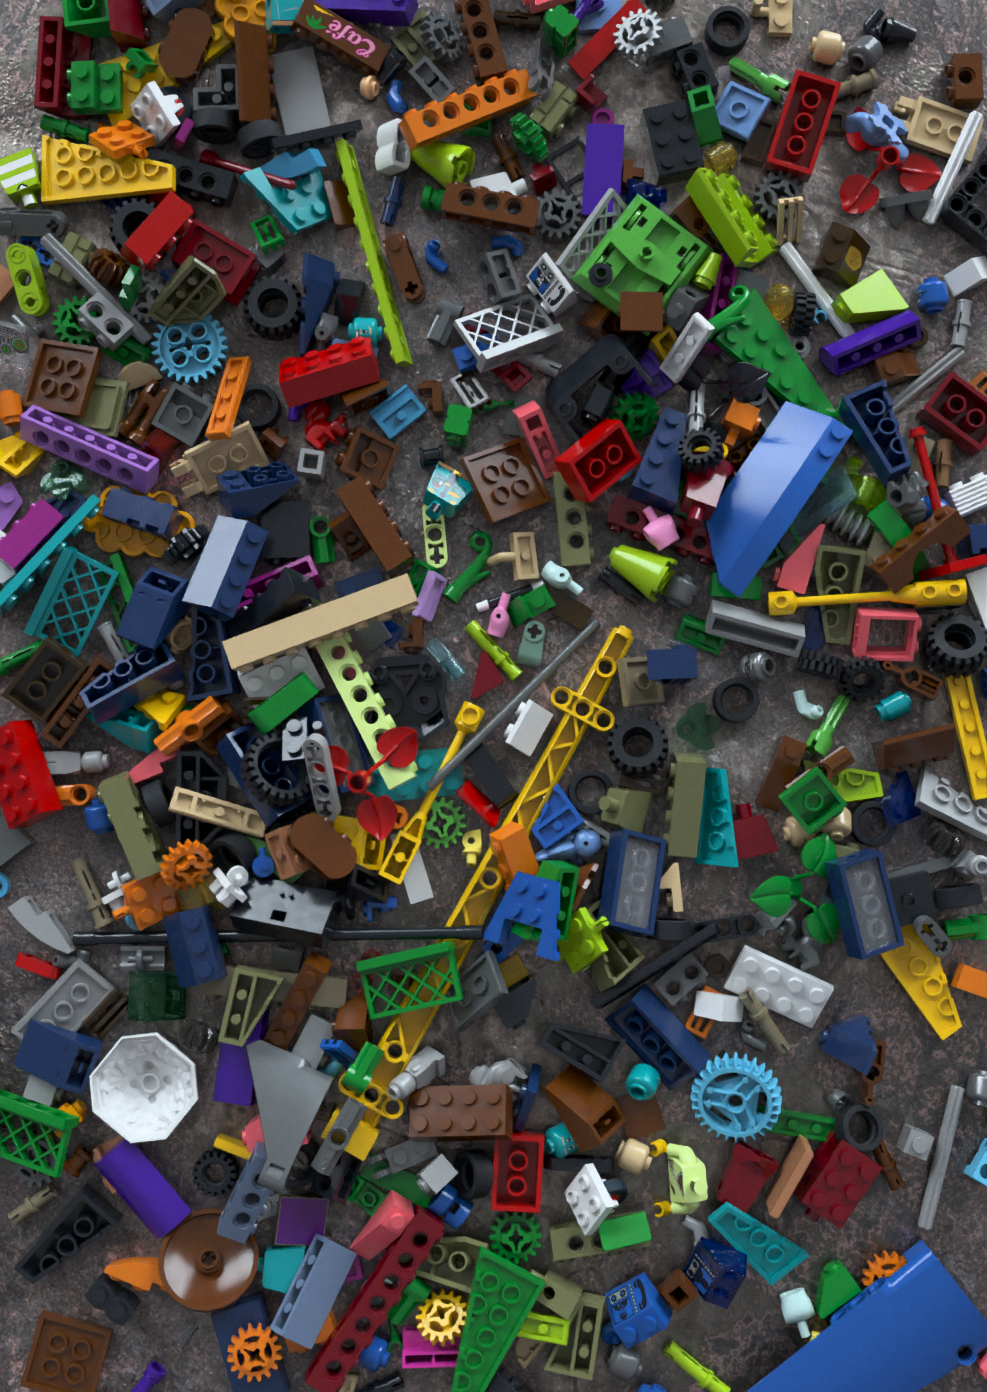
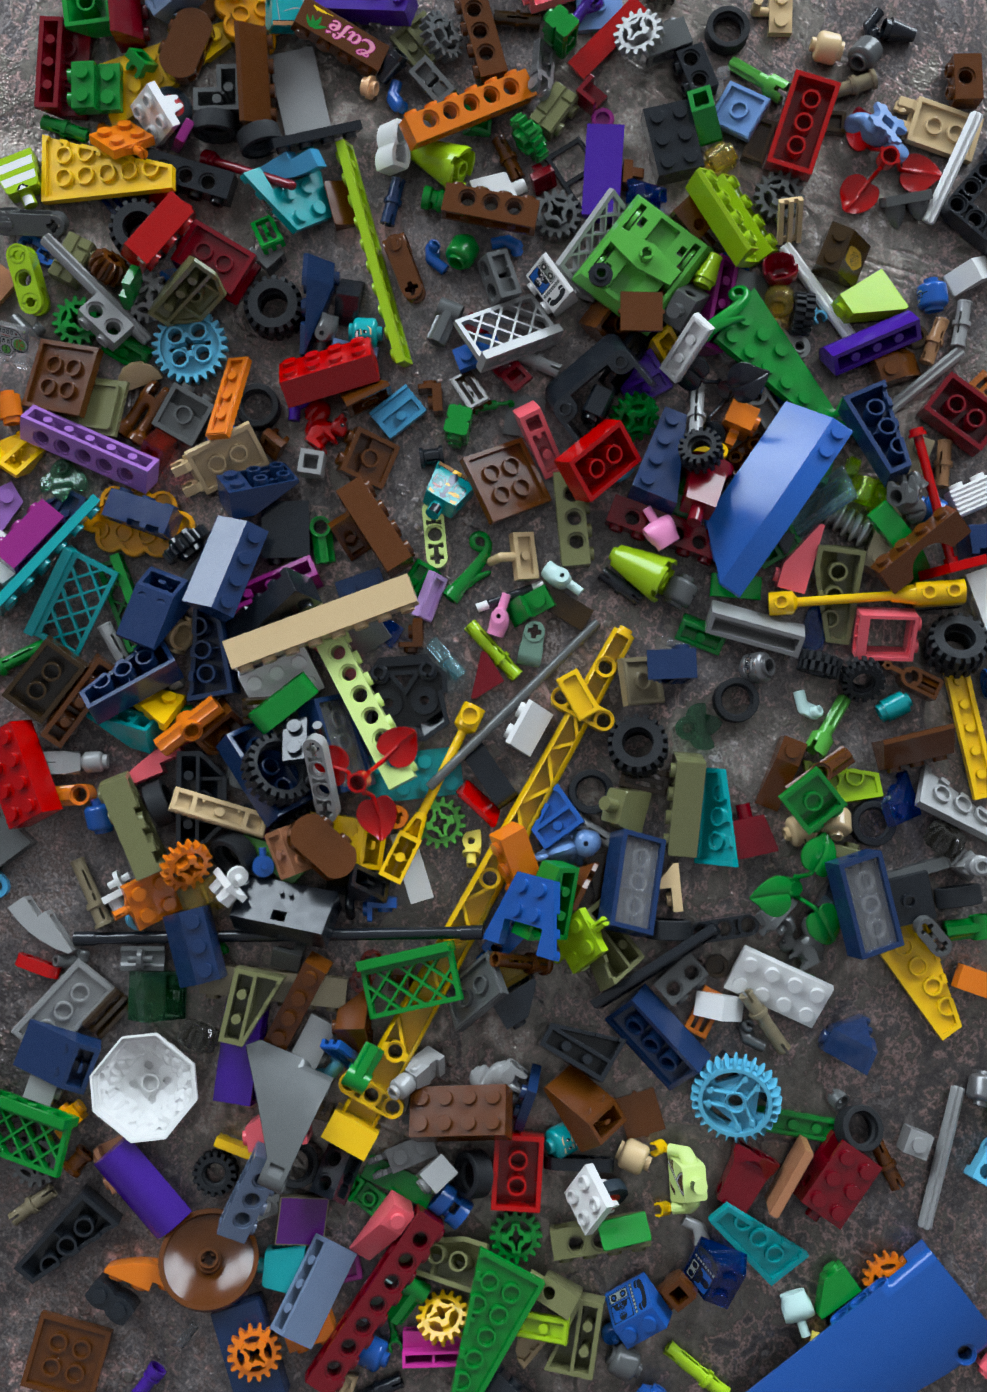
(332, 1150): dark grey piece -> none
(462, 251): none -> green head
(500, 959): none -> reddish brown pin
(577, 695): none -> yellow tile
(642, 1082): teal head -> none
(780, 269): none -> dark red hair
(875, 1077): reddish brown piece -> none
(934, 341): none -> medium nougat pin

